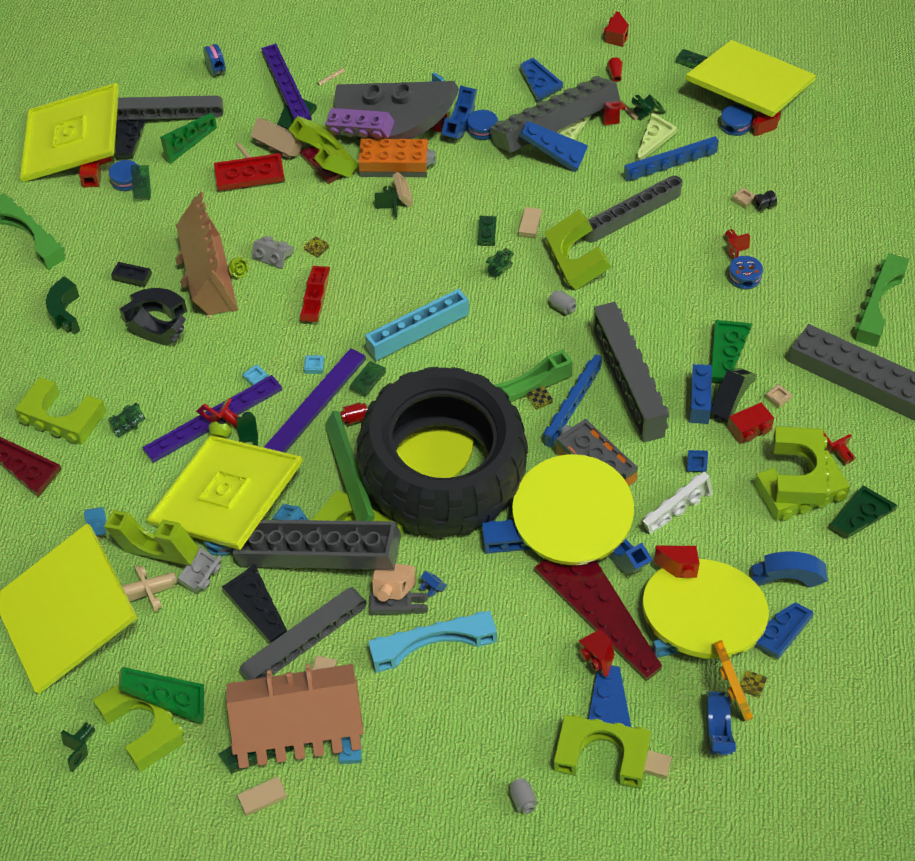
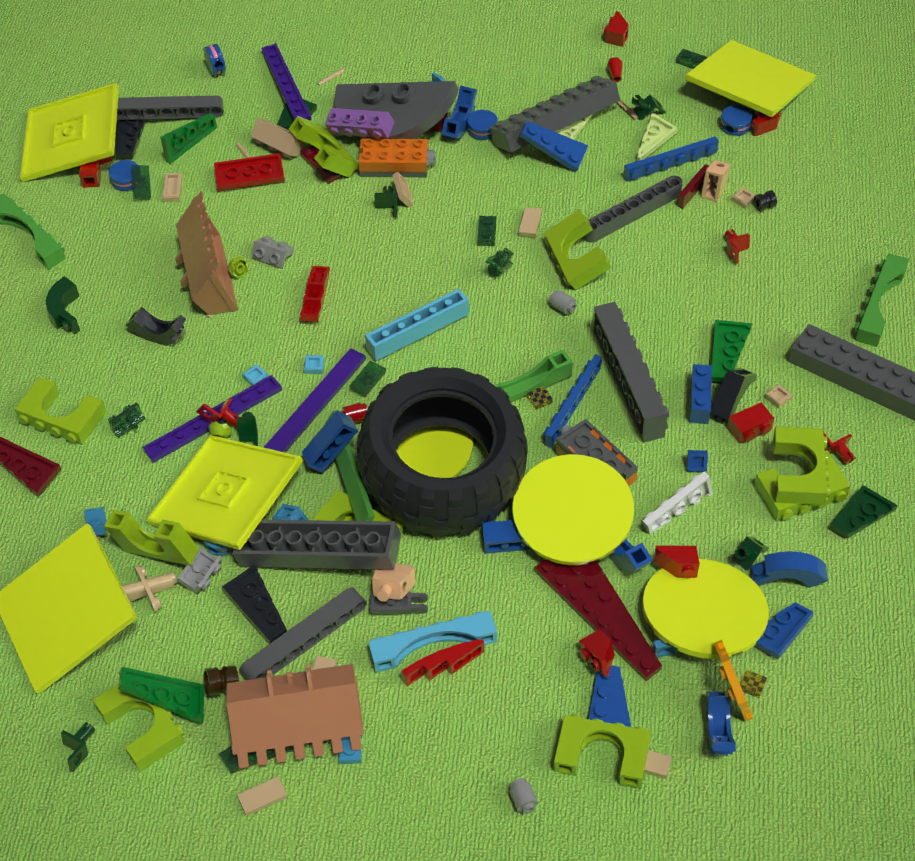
(131, 273): black plate -> none
(154, 300): black arch -> none
(172, 187): none -> tan tile
(216, 680): none -> dark brown wheel
(316, 247): clear yellow tile -> none
(329, 441): none -> blue brick
(434, 582): blue tile -> none
(447, 659): none -> red slope
(540, 79): blue wing -> none
(612, 112): red bracket -> none
(692, 187): none -> dark red tile
(716, 174): none -> light nougat torso
(745, 272): blue head -> none
(748, 552): none -> dark green bracket

